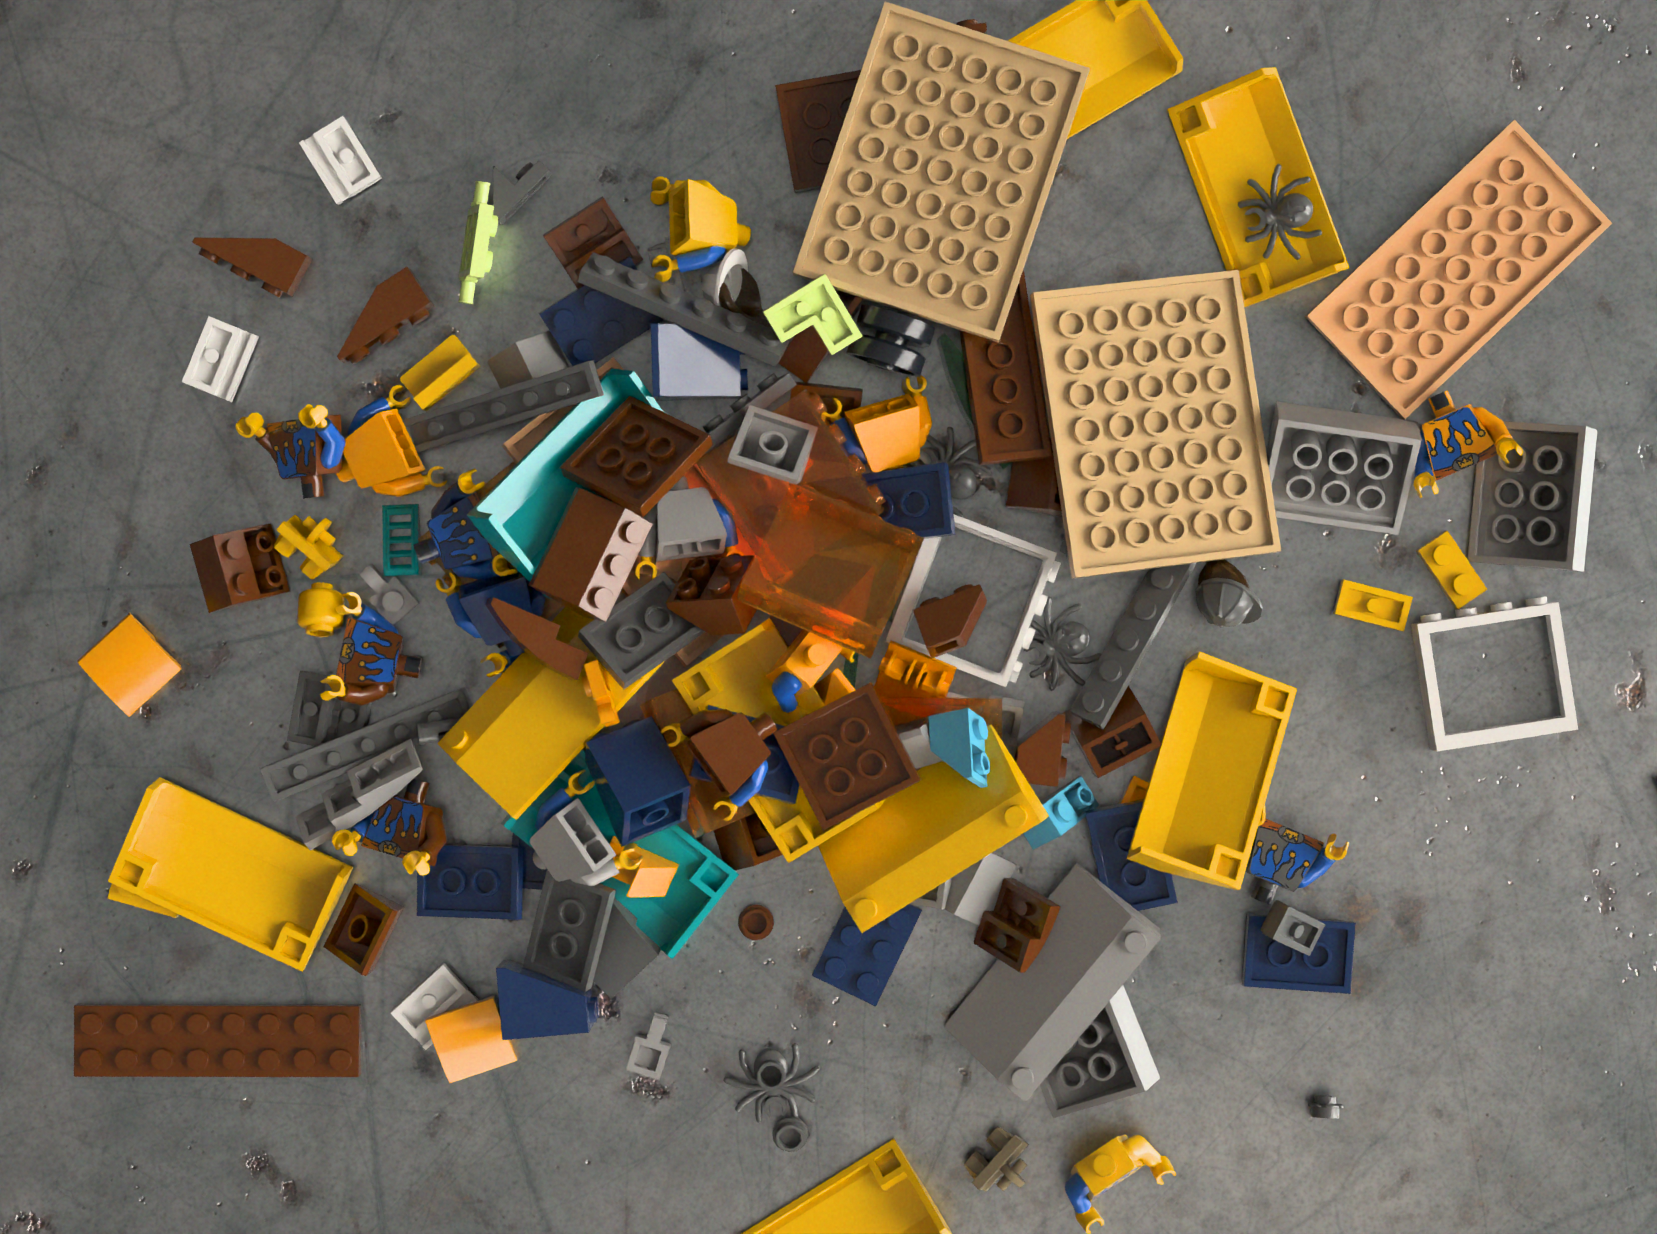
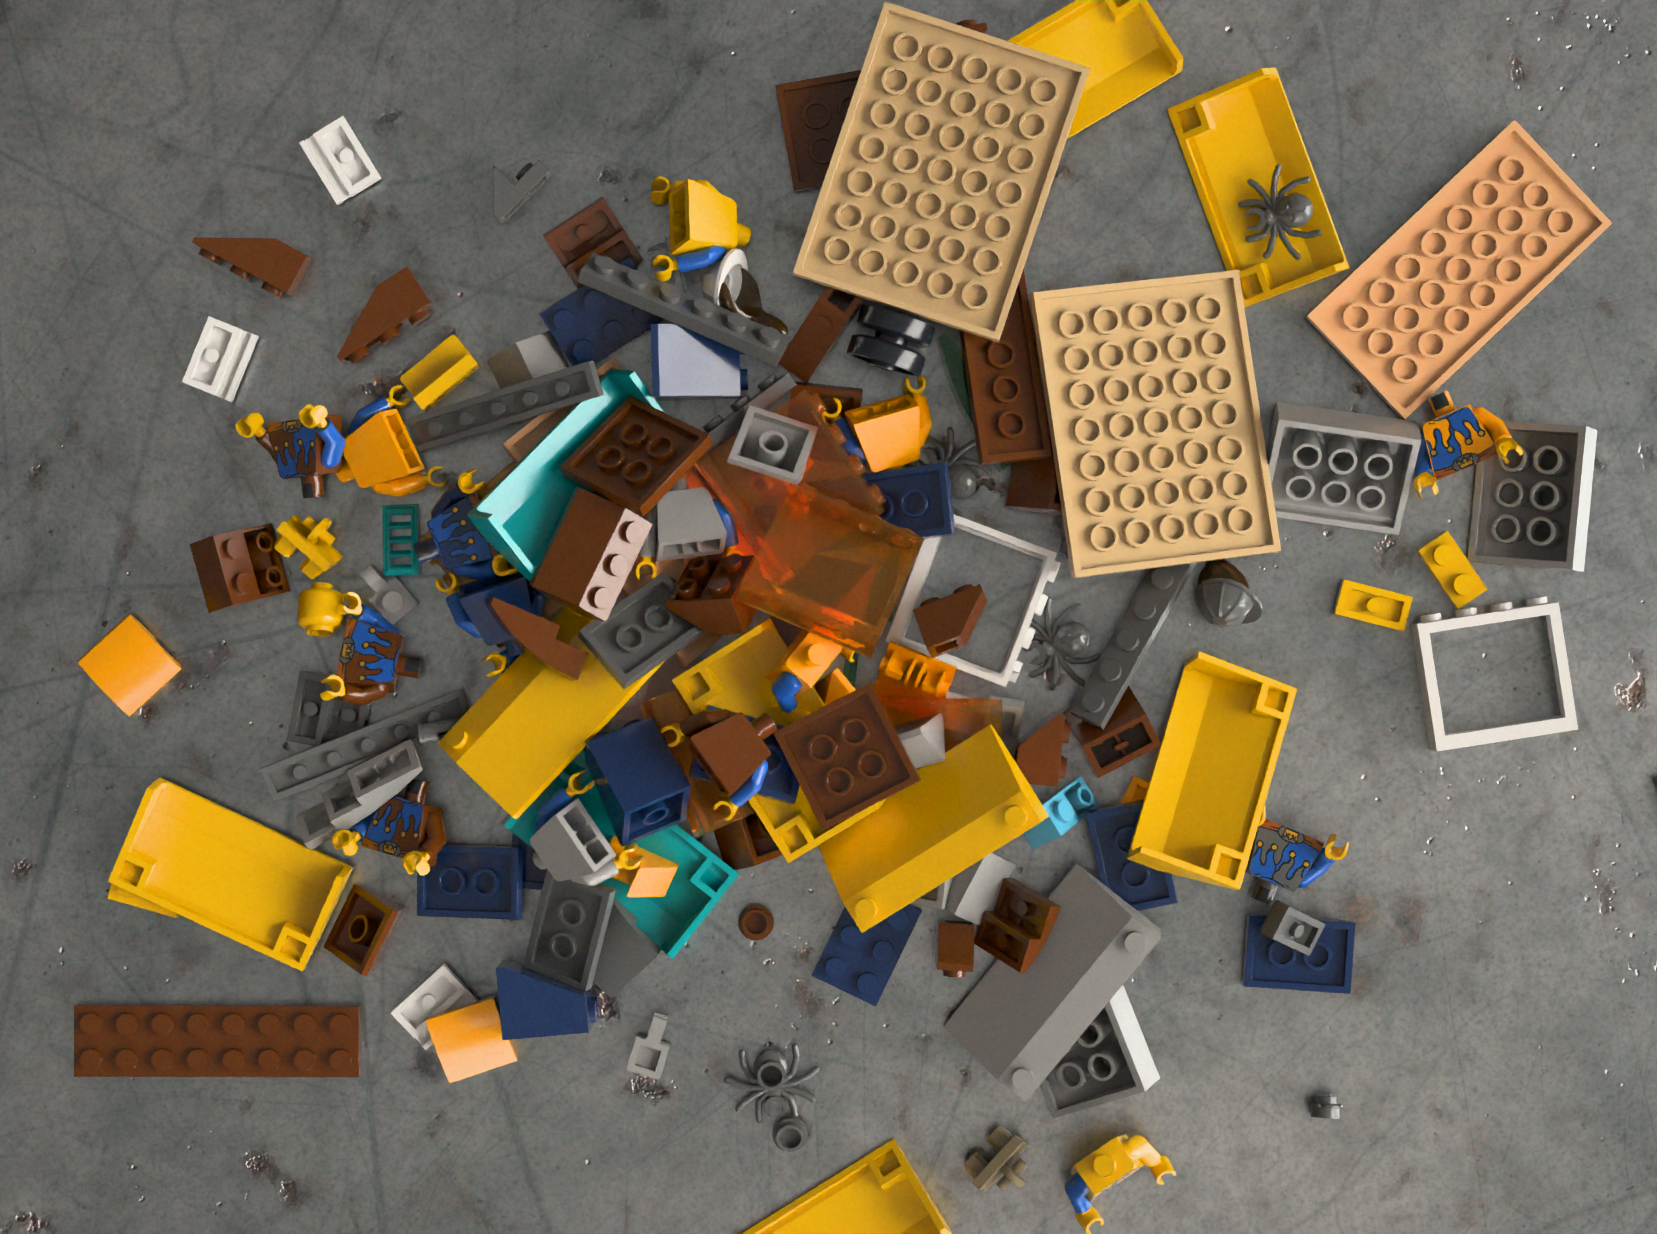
(475, 256): yellowish green plate -> none
(598, 686): light orange plate -> none
(816, 306): yellowish green plate -> none
(954, 947): none -> reddish brown slope
(960, 742): medium azure slope -> none

